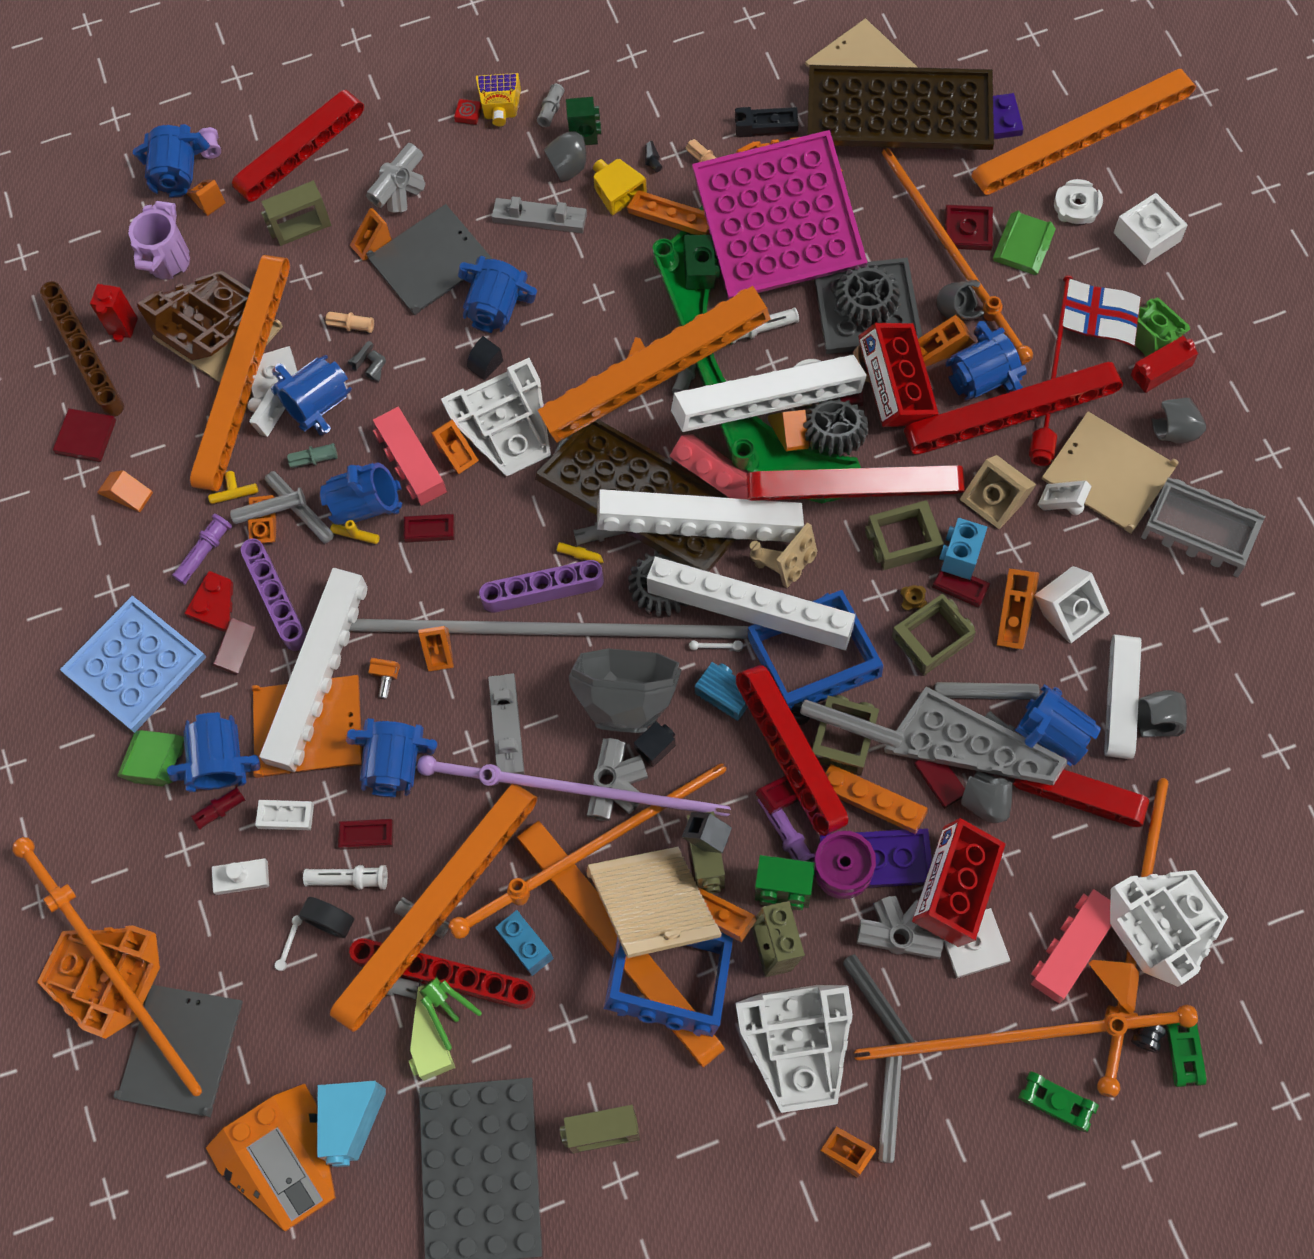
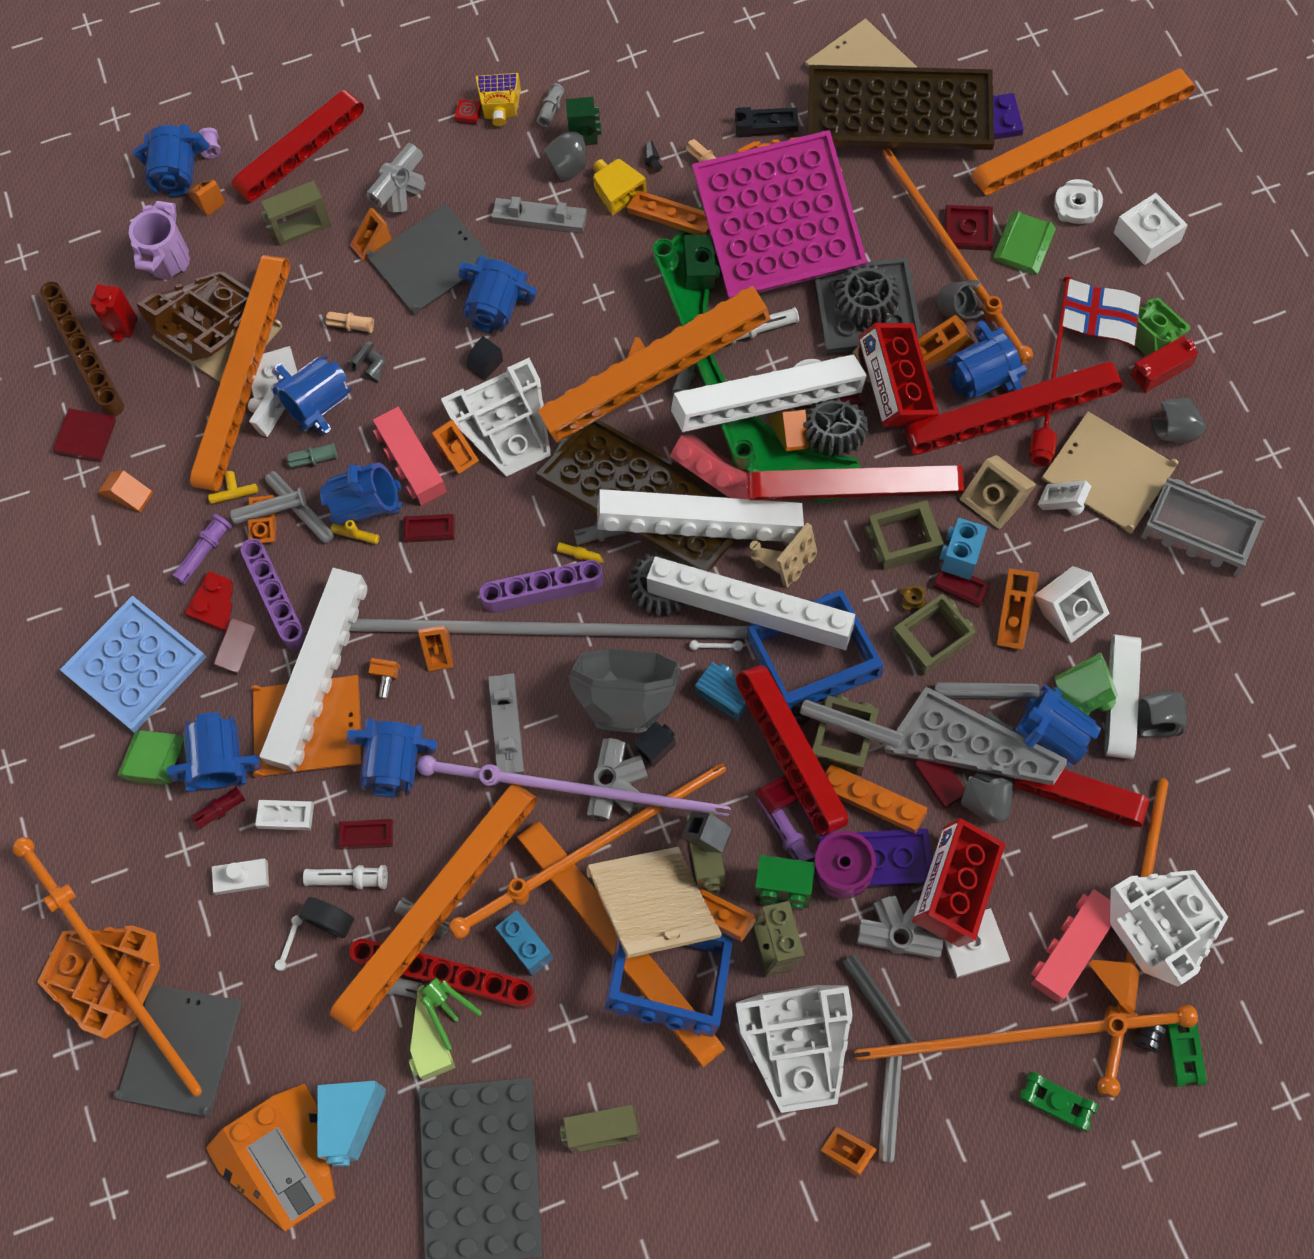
(1088, 685): none -> bright green slope

